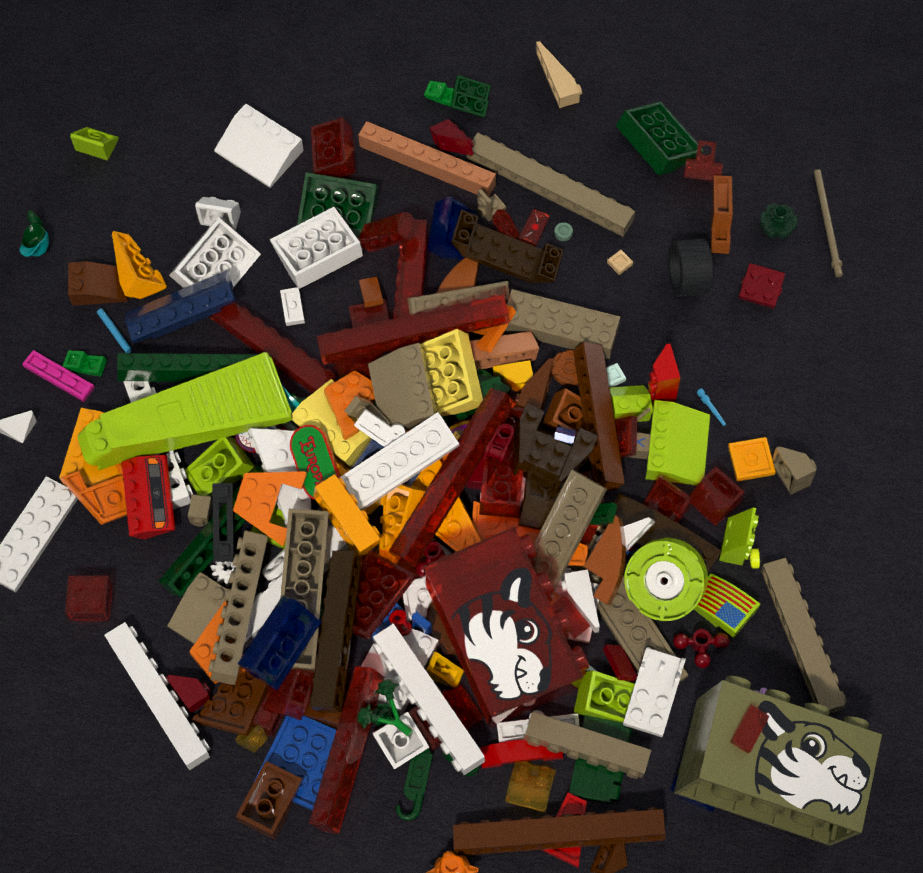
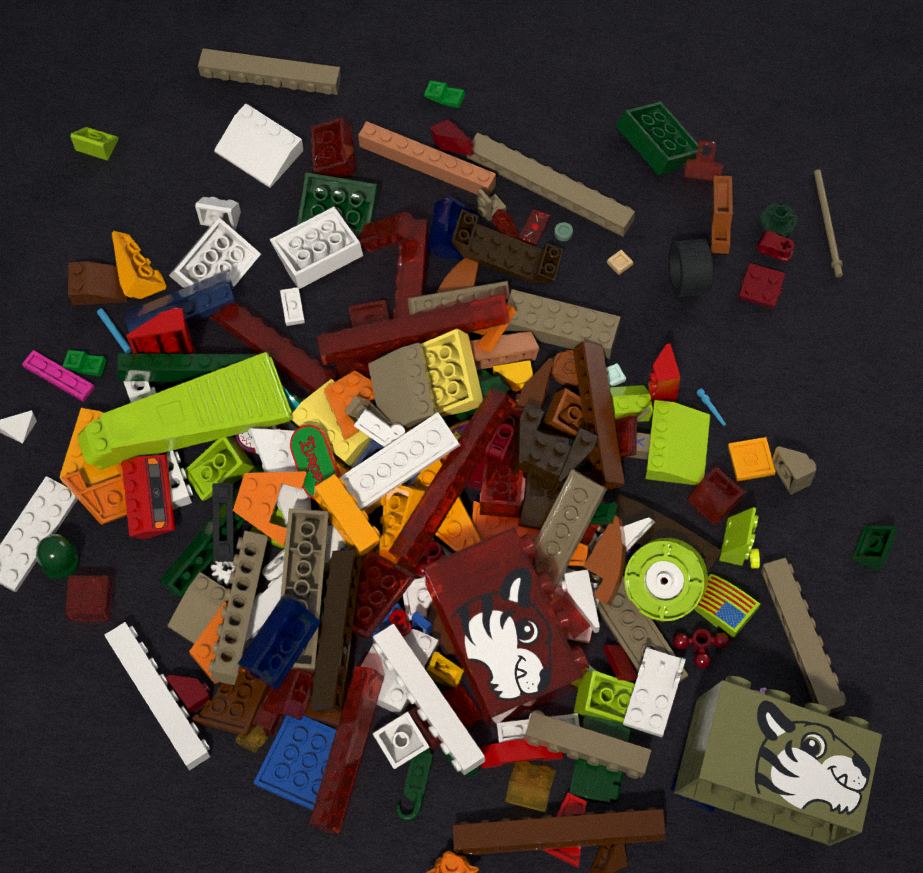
(35, 237): dark green hair -> none
(57, 556): none -> dark green tile
(163, 335): none -> red slope
(200, 510): dark tan brick -> none
(269, 71): none -> dark tan brick
(269, 800): reddish brown slope -> none
(371, 292): dark orange tile -> none
(383, 712): dark green plant -> none
(470, 96): dark green slope -> none
(560, 80): tan slope -> none
(565, 435): tile -> none
(668, 500): clear red slope -> none
(749, 729): clear red tile -> none
(775, 245): none -> dark red piece
(874, 546): none -> dark green slope

